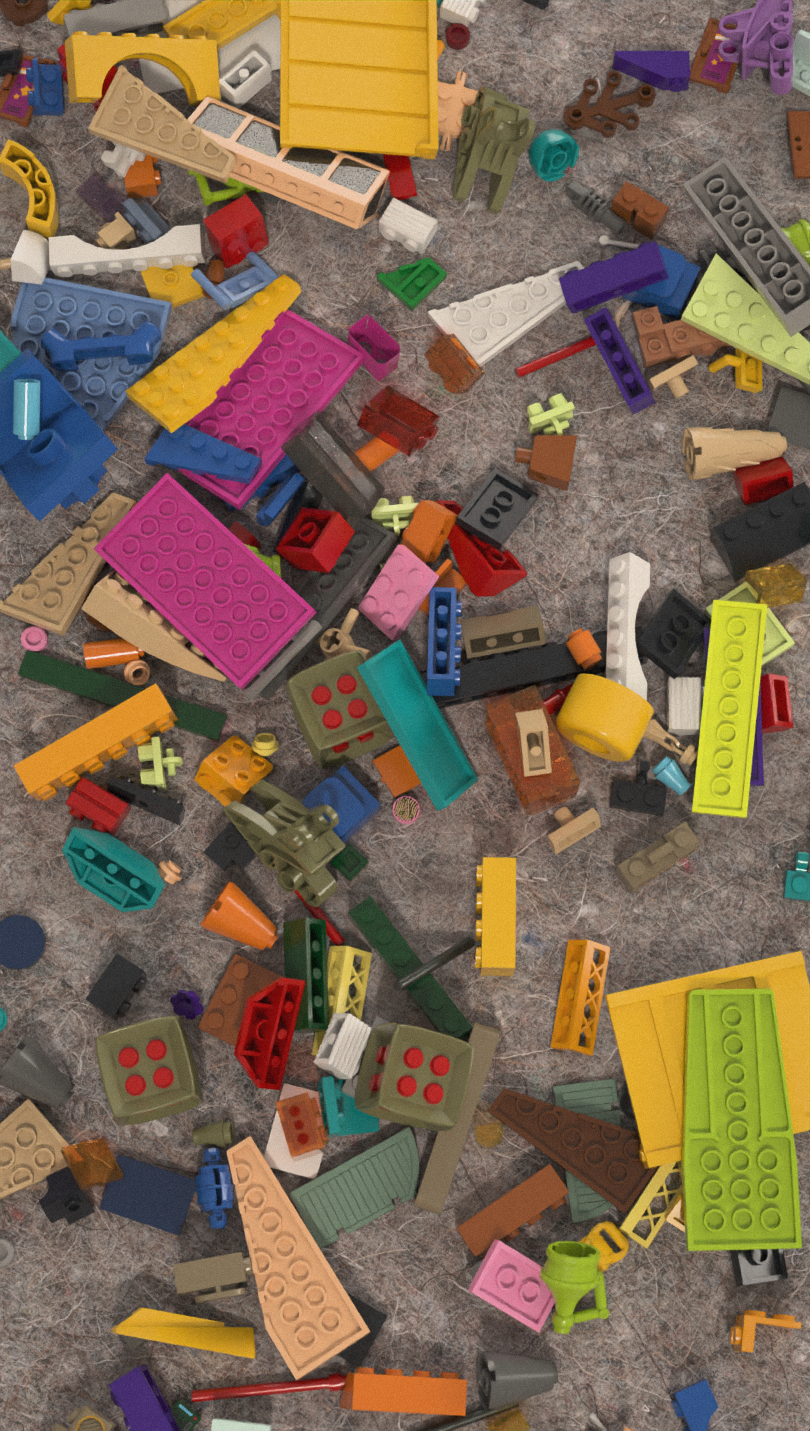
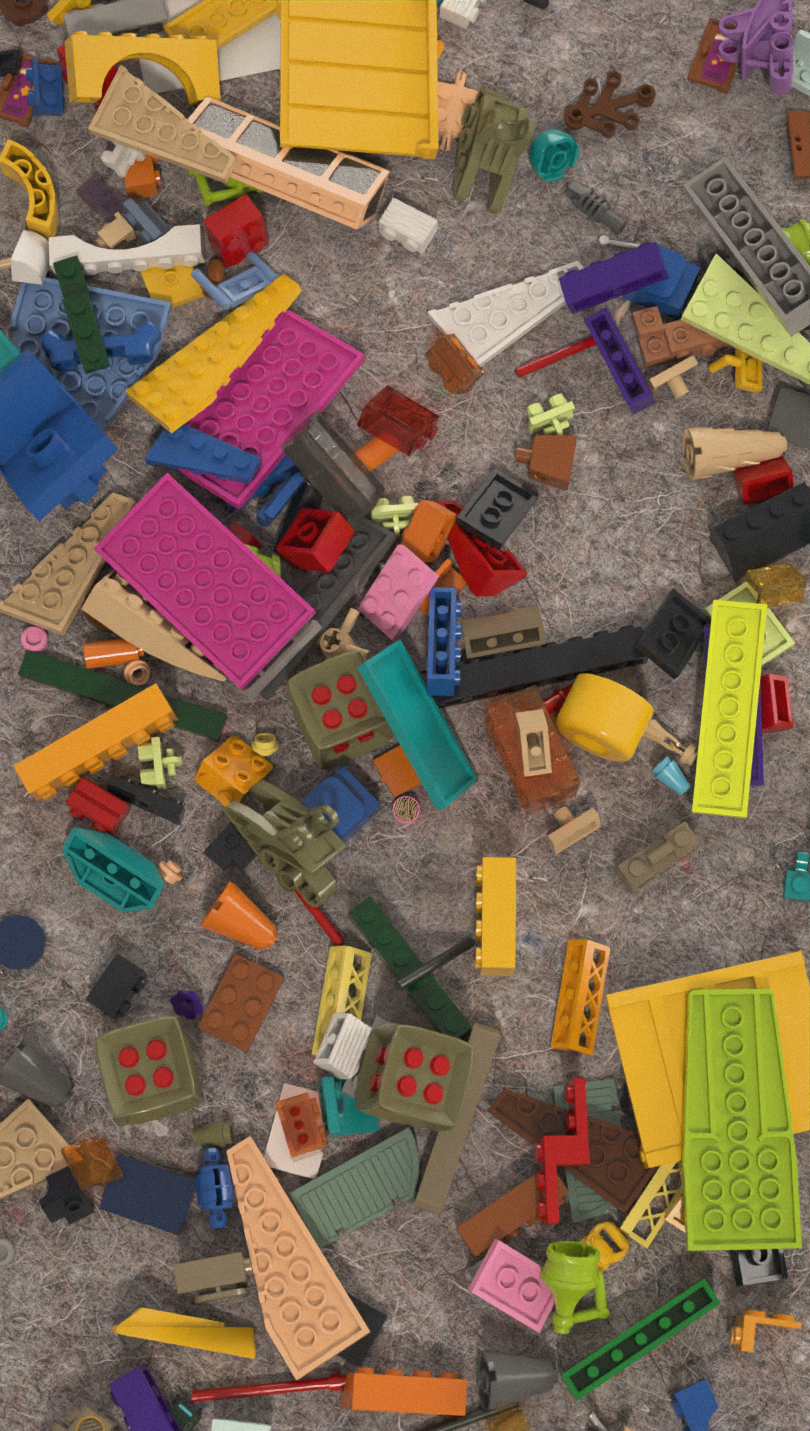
(26, 408): medium azure brick -> none
(81, 314): none -> dark green bracket
(245, 80): white brick -> none
(268, 1031): red wedge -> none
(307, 960): dark green brick -> none
(349, 862): dark green tile -> none
(379, 340): dark pink piece -> none
(400, 177): red slope -> none
(413, 281): green wing -> none
(457, 36): dark red tile -> none
(488, 1135): clear yellow brick -> none
(562, 1151): none -> red bracket
(584, 648): orange brick -> none
(627, 583): white arch -> none
(639, 796): black plate -> none
(639, 1339): none -> green brick
(650, 212): dark orange piece -> none
(657, 68): dark purple slope -> none
(684, 705): white brick -> none

